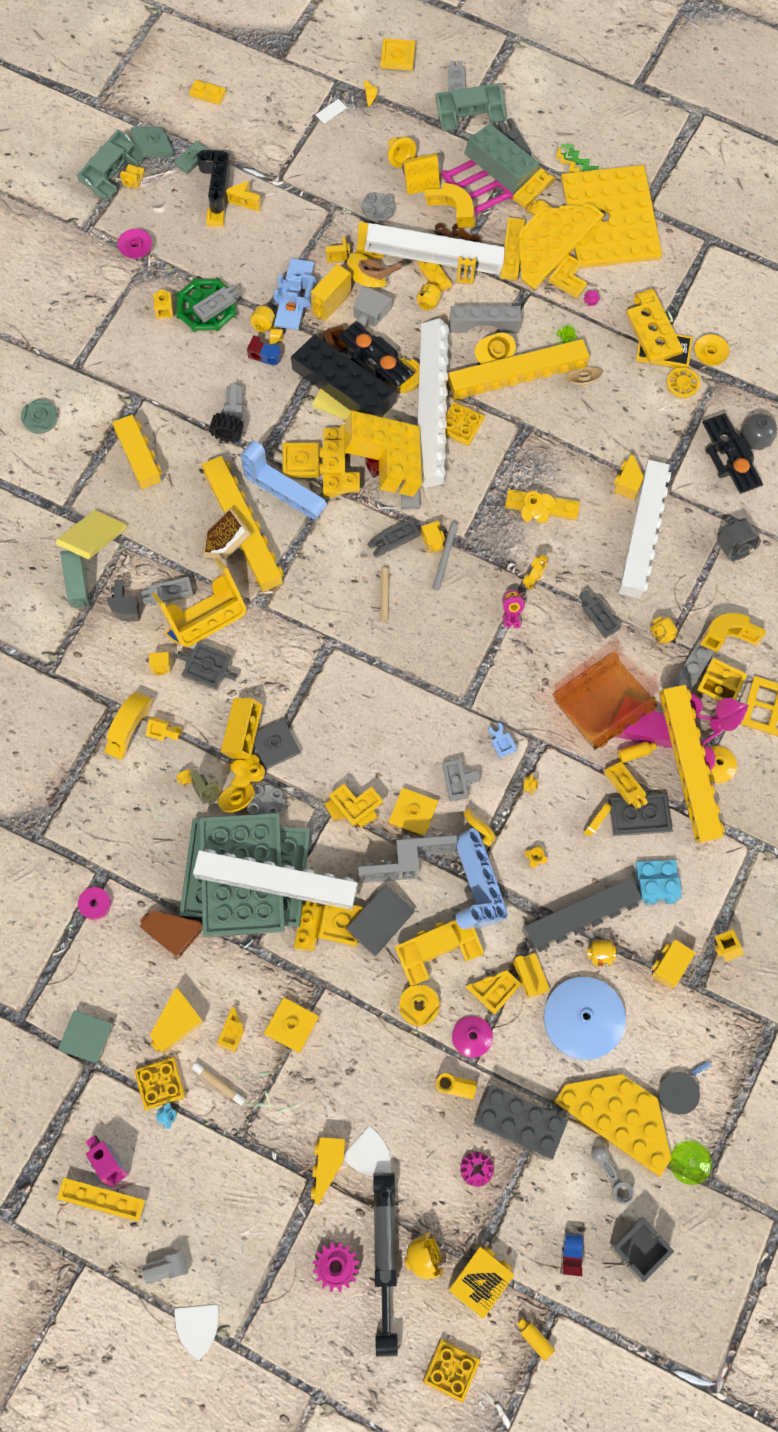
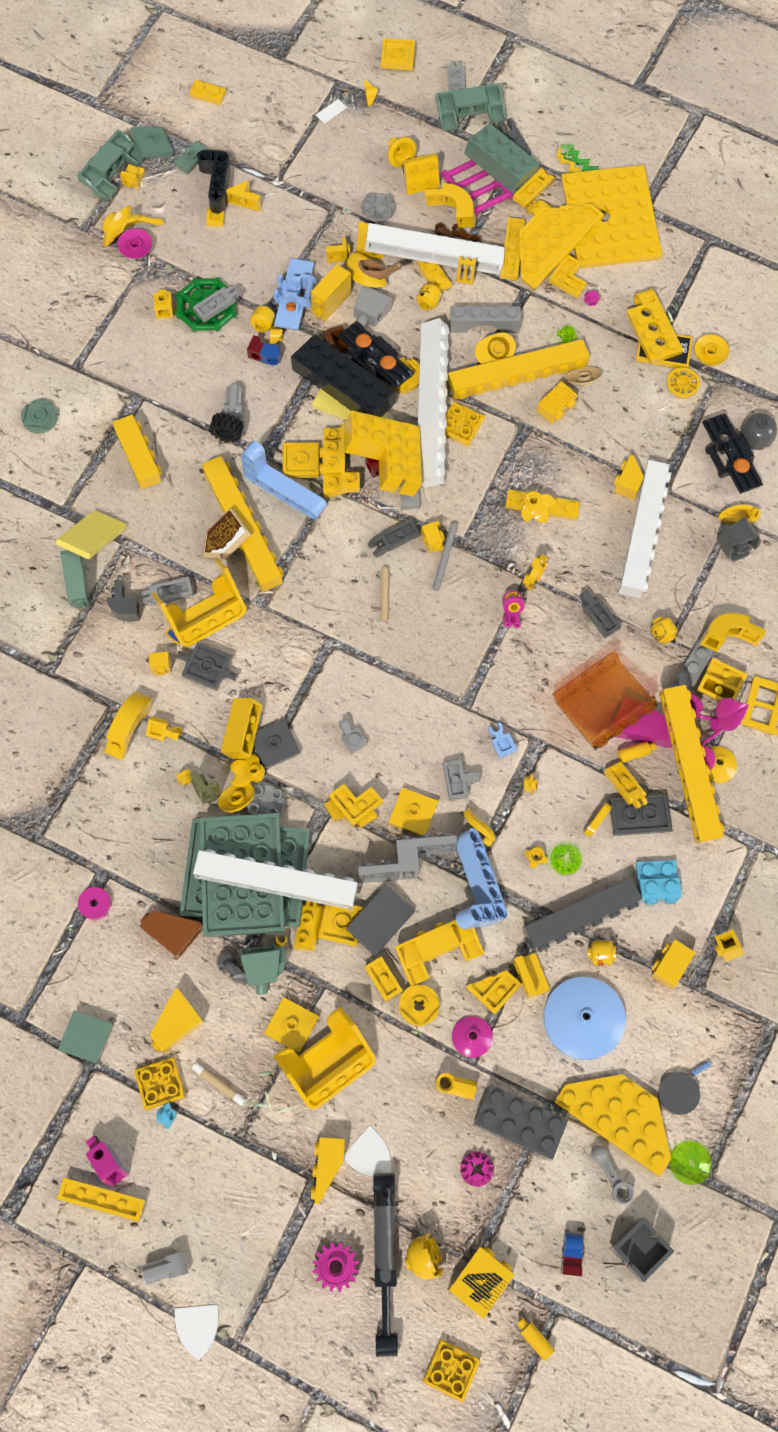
(117, 221): none -> yellow hat
(231, 1033): yellow slope -> none
(259, 965): none -> sand green torso
(329, 1063): none -> yellow windscreen
(353, 738): none -> light grey plate
(383, 979): none -> yellow plate
(557, 402): none -> yellow brick
(558, 863): none -> clear neon green gear
(735, 513): none -> yellow arm

